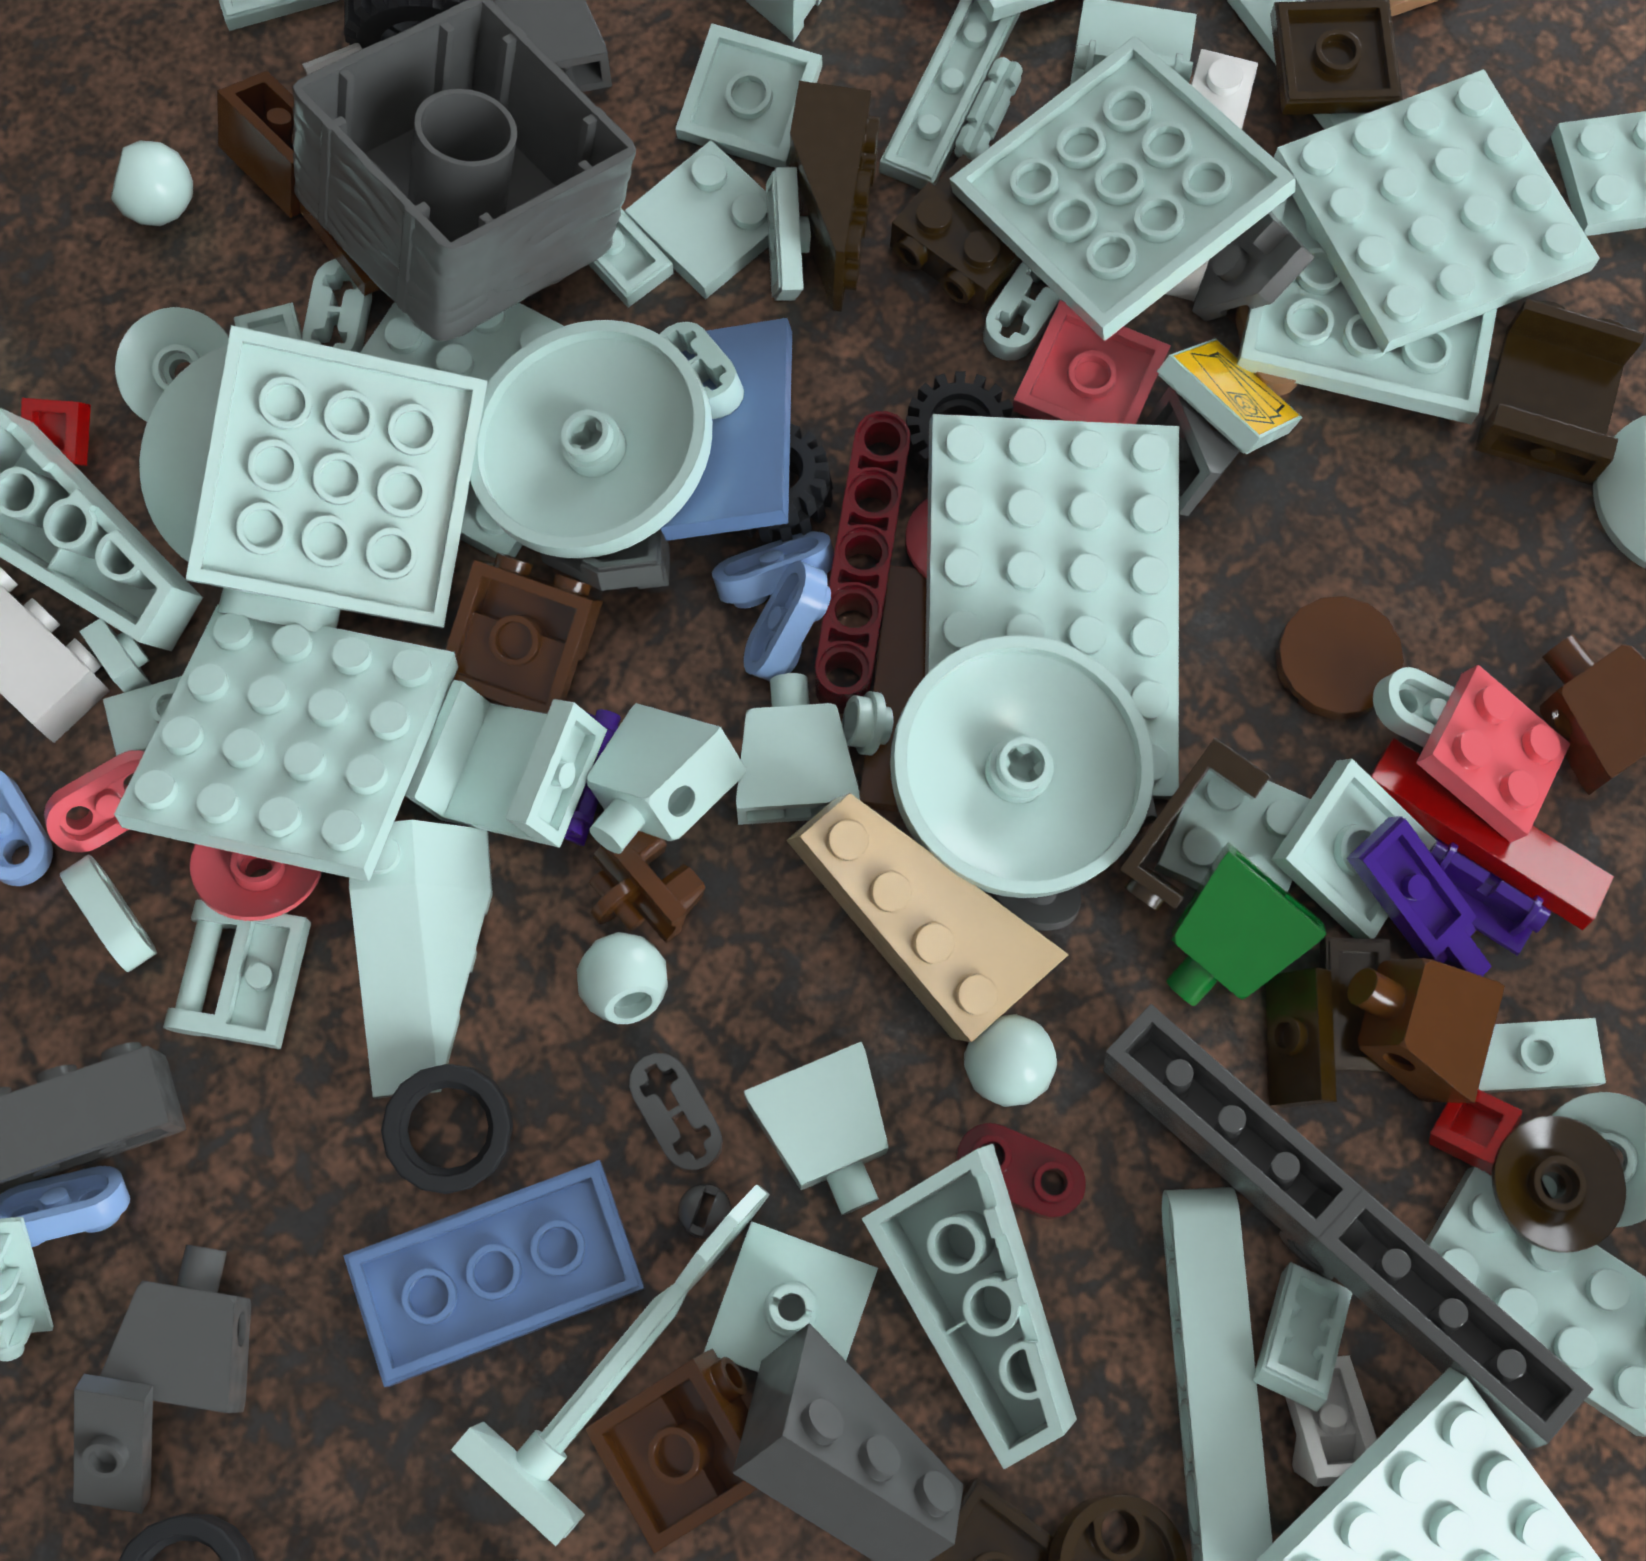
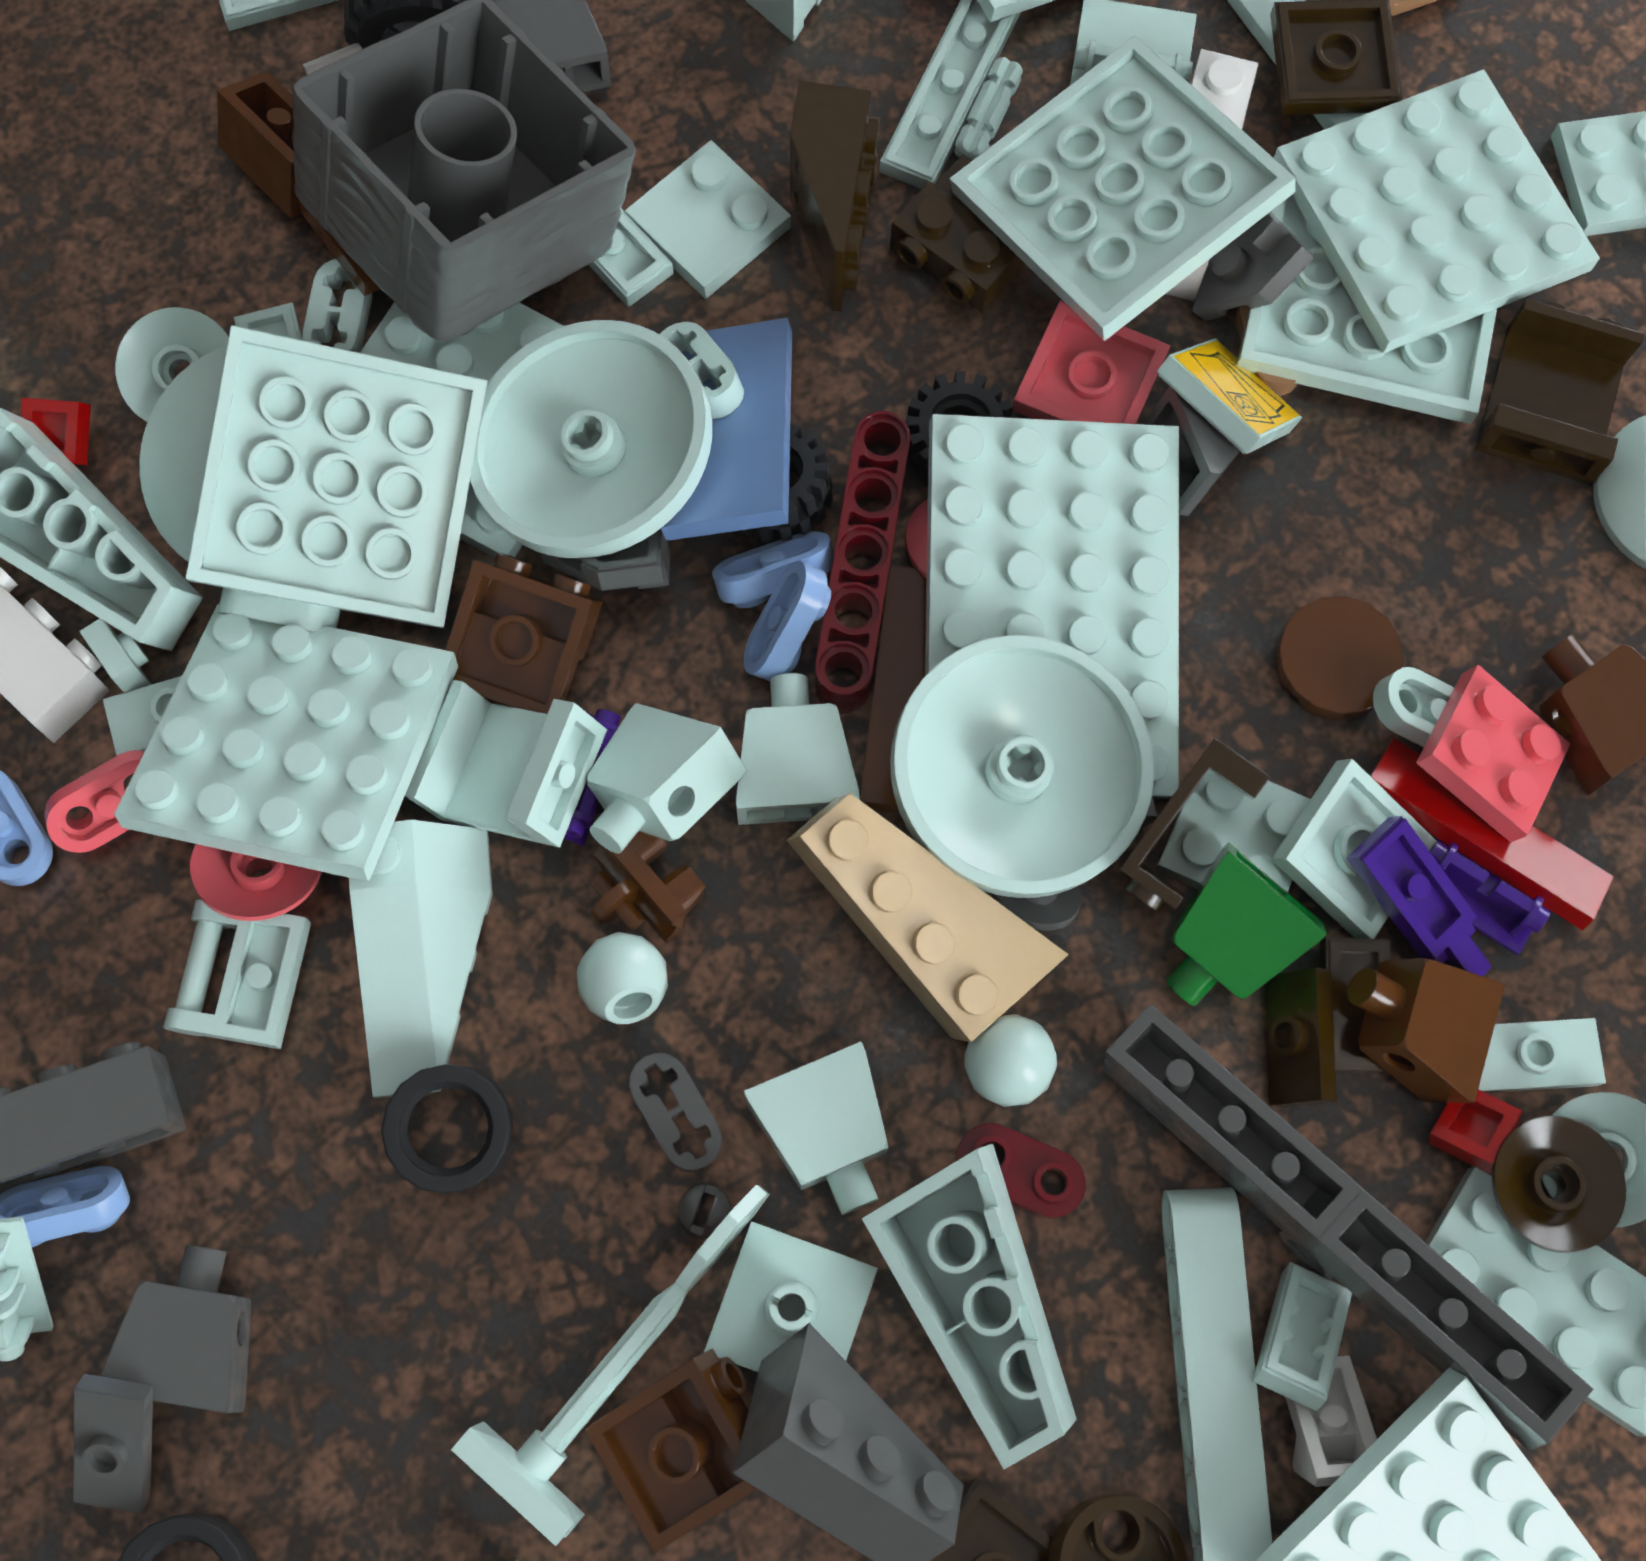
(108, 913): light aqua beam -> none
(151, 183): light aqua piece -> none
(493, 1273): medium blue tile -> none
(746, 95): light aqua plate -> none
(787, 234): light aqua plate -> none
(867, 722): light aqua plate -> none
(1014, 301): light aqua beam -> none

